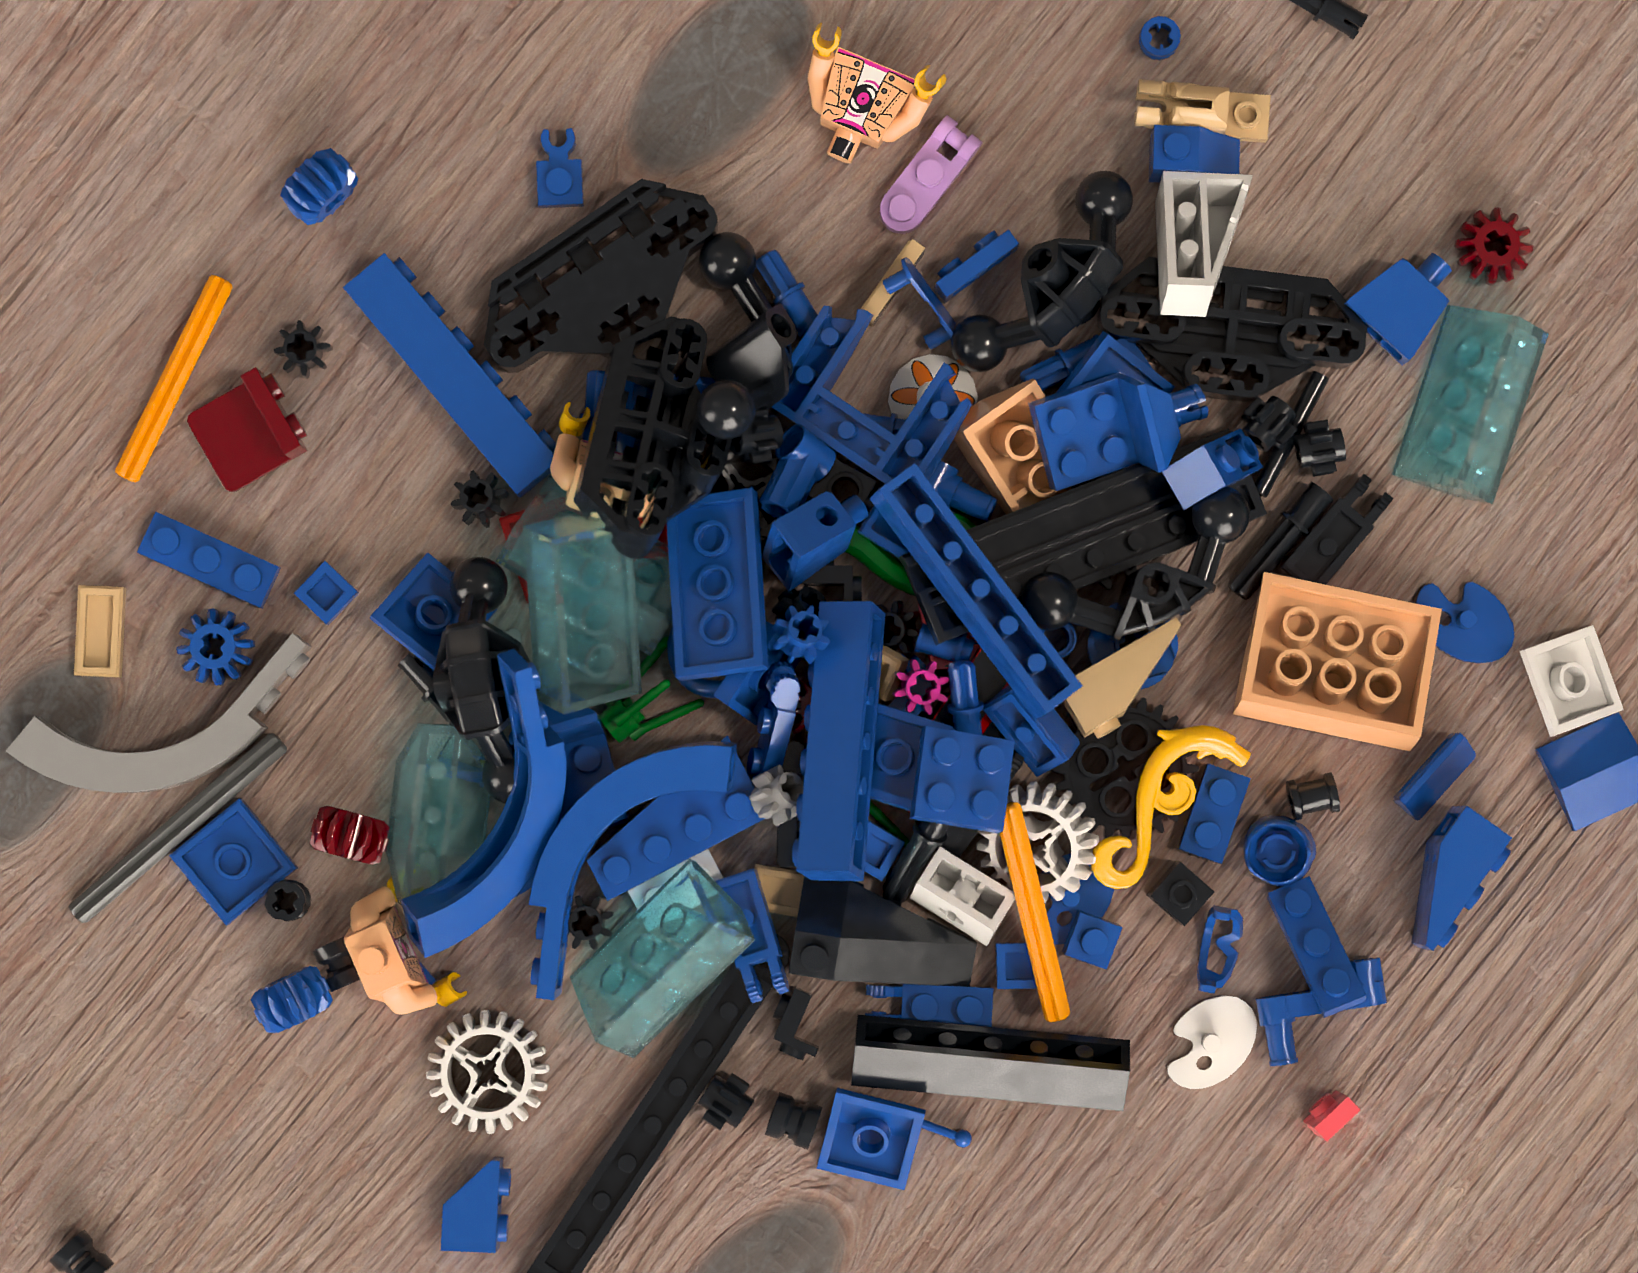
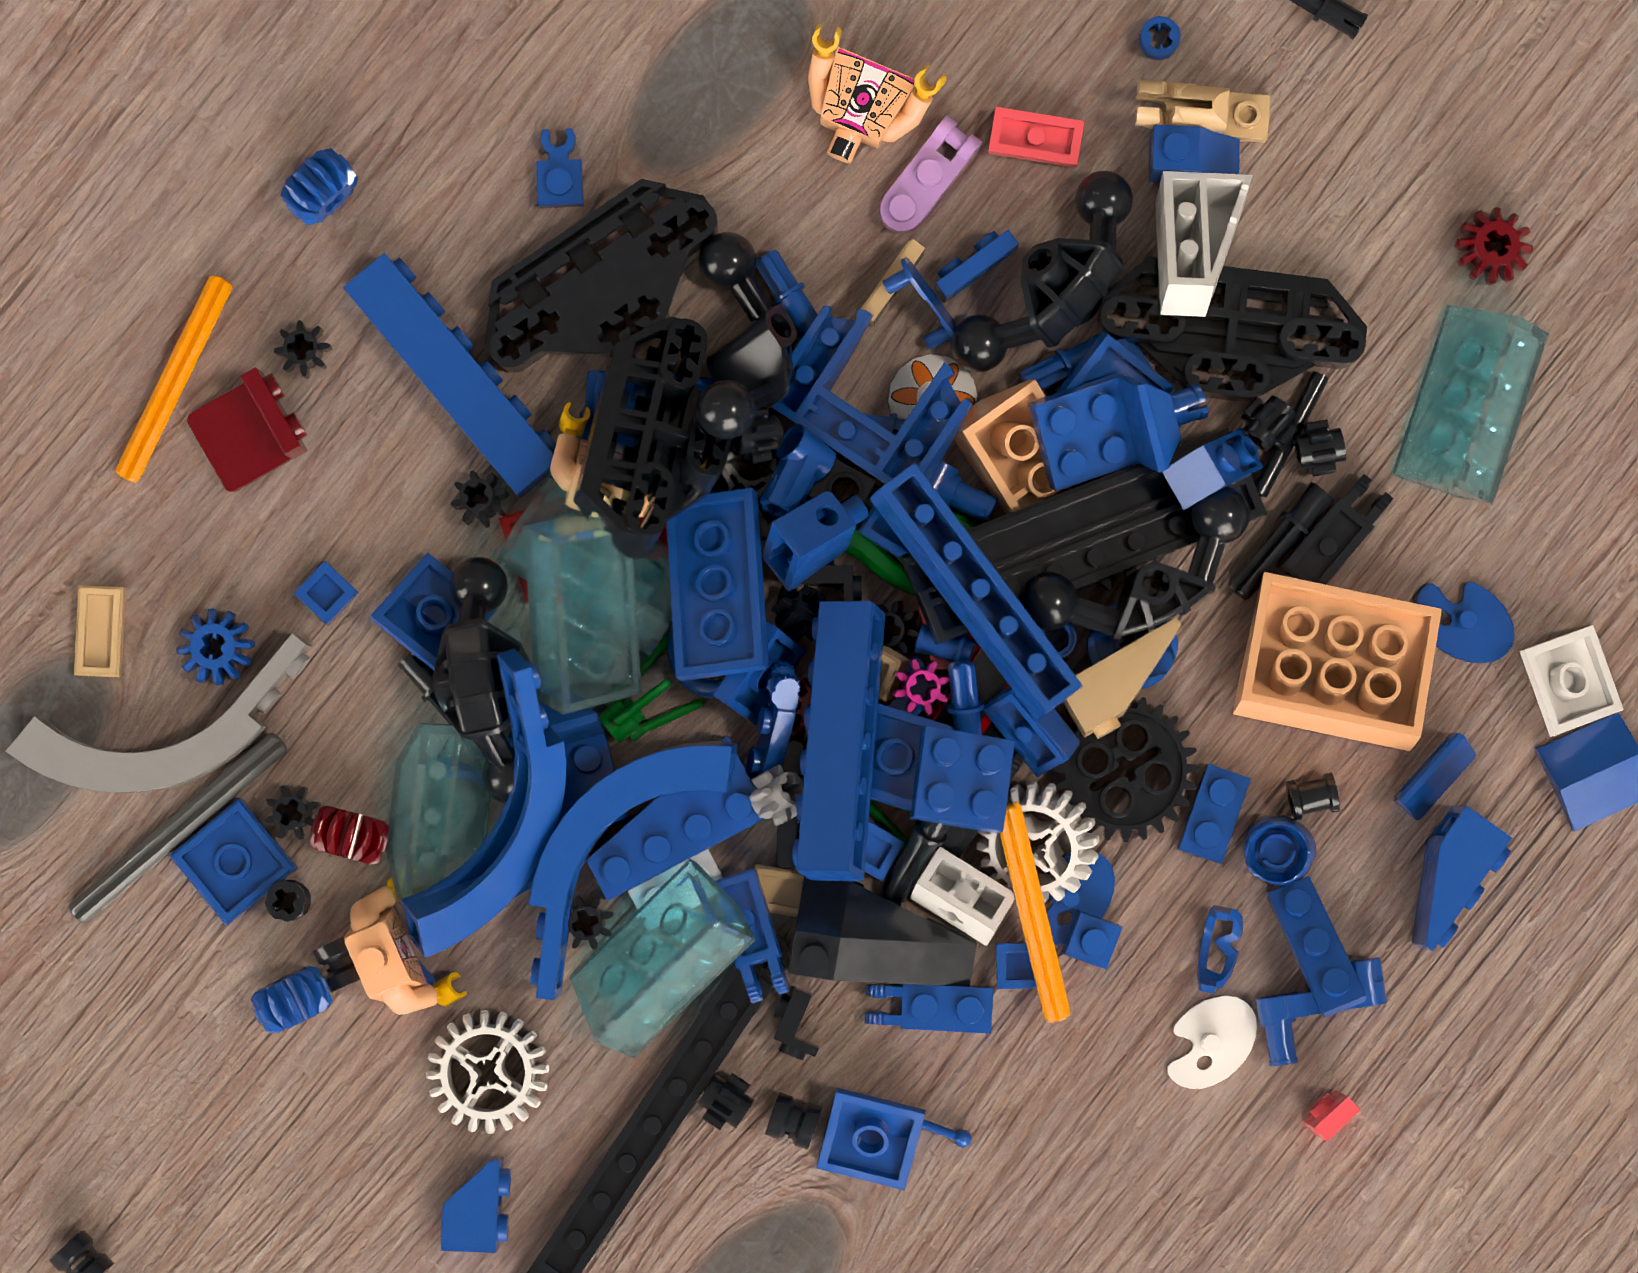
(209, 560): blue plate -> none
(281, 817): none -> black gear
(812, 636): blue gear -> none
(991, 1062): brick -> none
(1036, 137): none -> coral plate
(1177, 742): yellow plant -> none
(1180, 893): black brick -> none
(1402, 305): blue torso -> none

